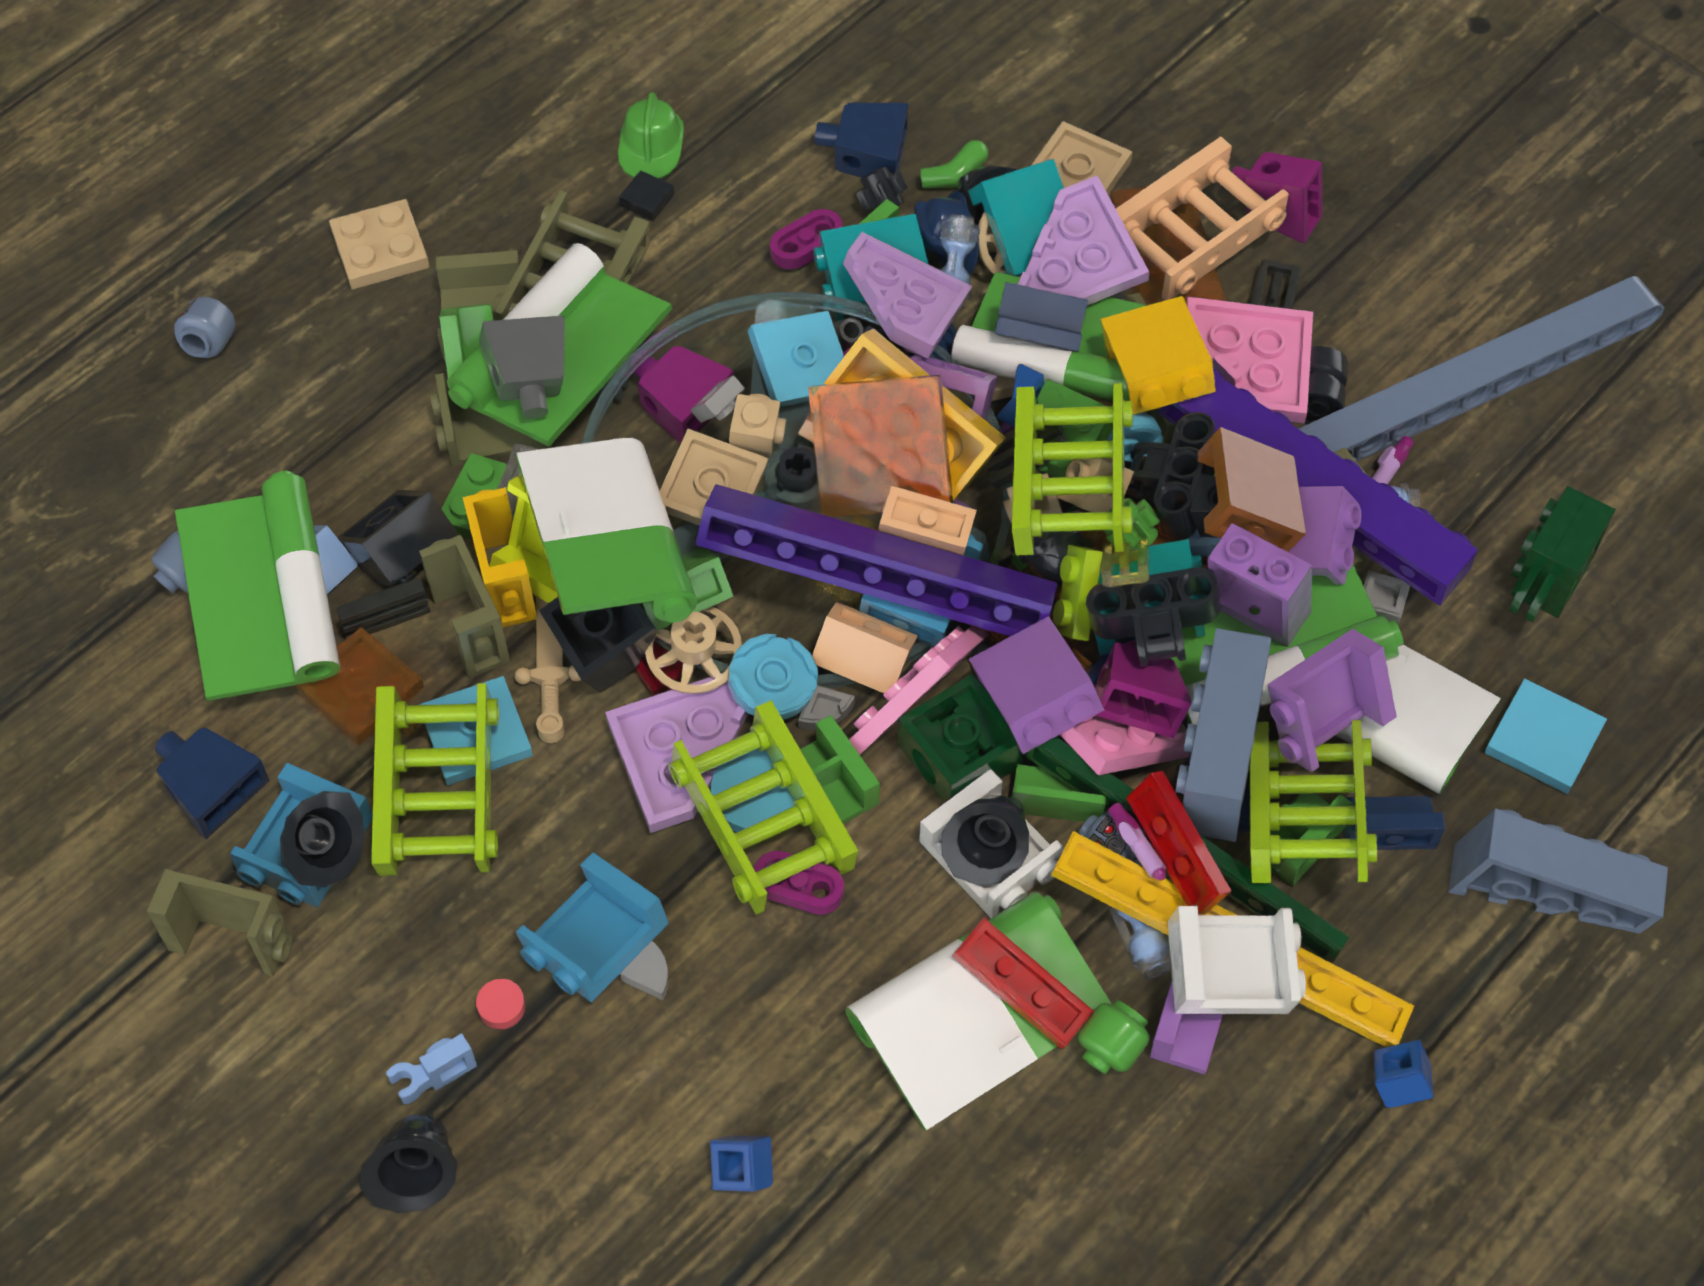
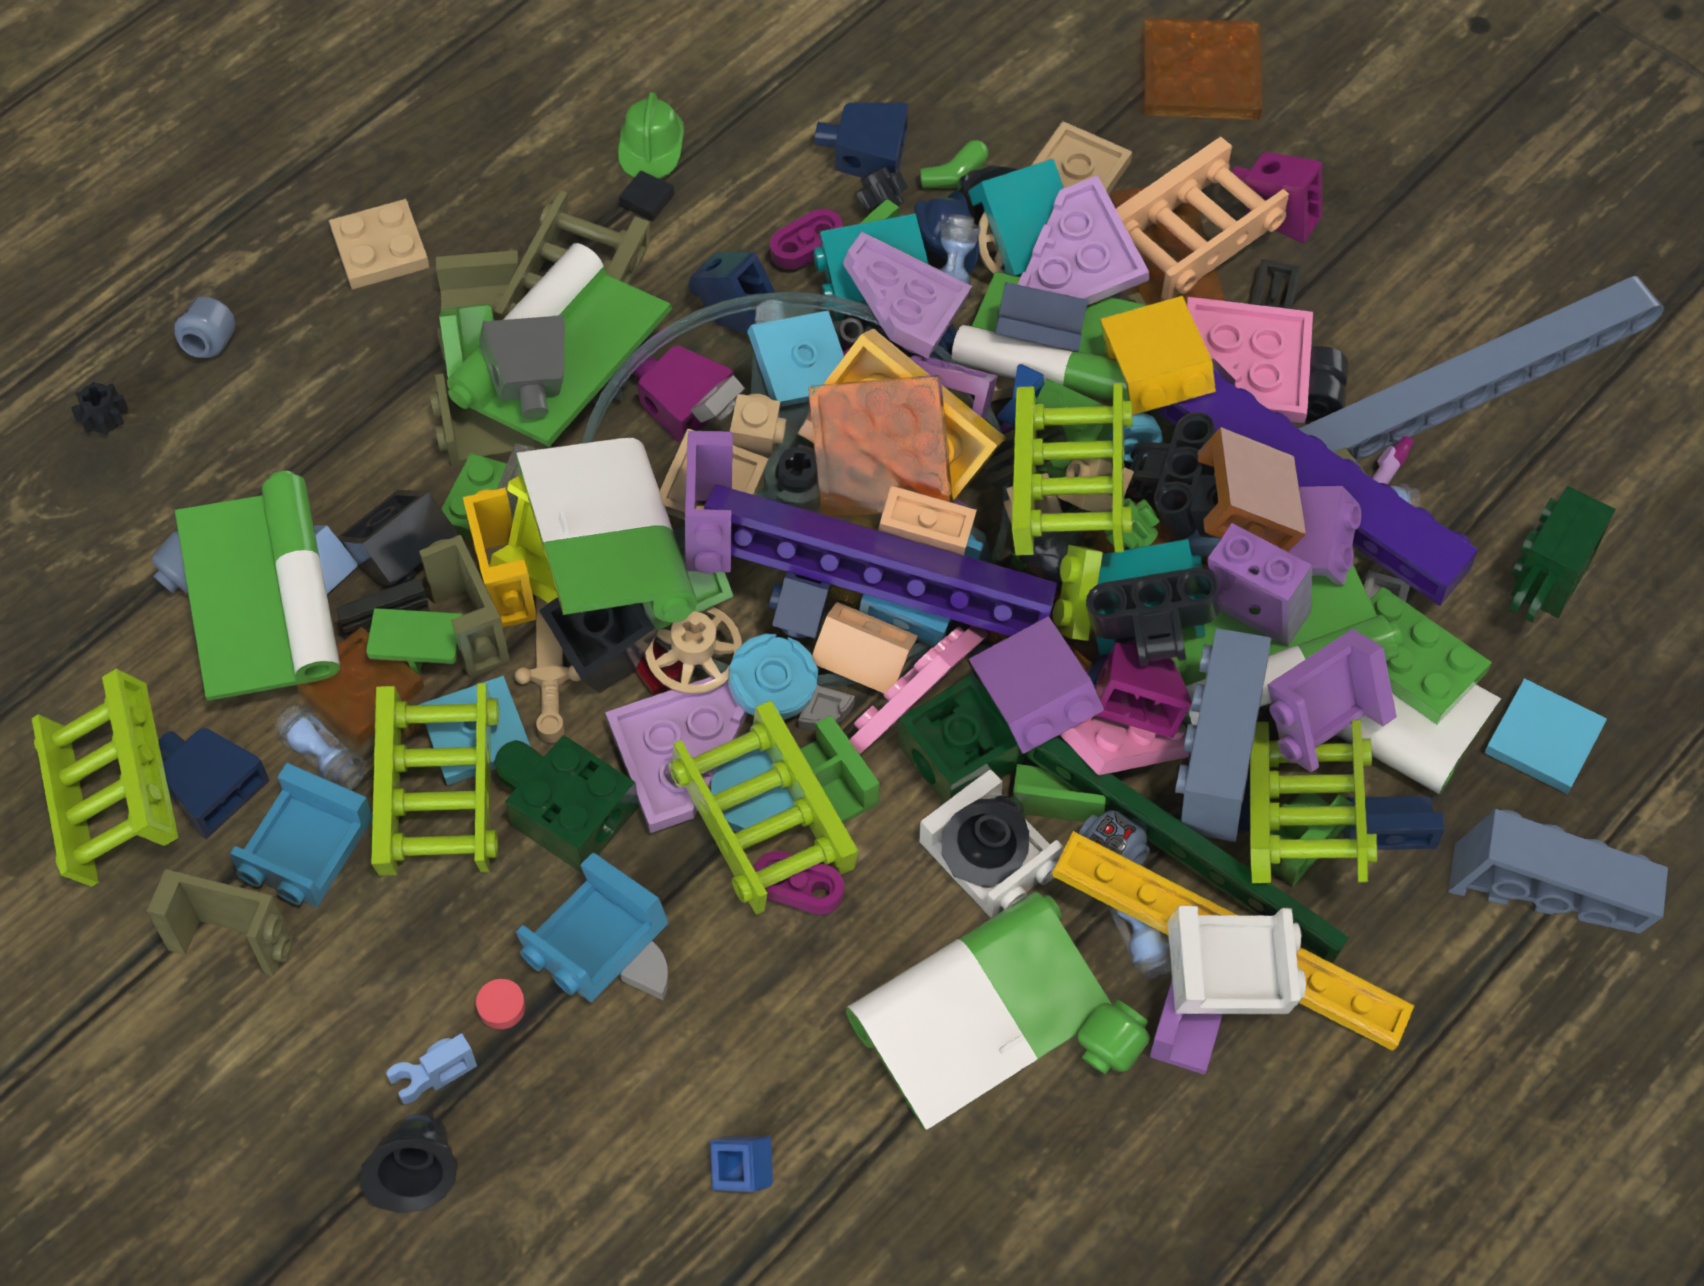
(99, 408): none -> black gear
(140, 779): none -> lime fence
(306, 734): none -> clear piece
(322, 839): black piece -> none
(413, 637): none -> bright green panel
(565, 798): none -> dark green brick
(707, 530): none -> medium lavender panel
(730, 277): none -> dark blue torso
(799, 605): none -> dark blue brick
(1022, 983): red tile -> none
(1110, 558): clear yellow tile -> none
(1134, 837): lavender piece -> none
(1178, 843): red tile -> none
(1202, 68): none -> clear orange plate
(1403, 1074): blue slope -> none
(1432, 664): none -> bright green plate

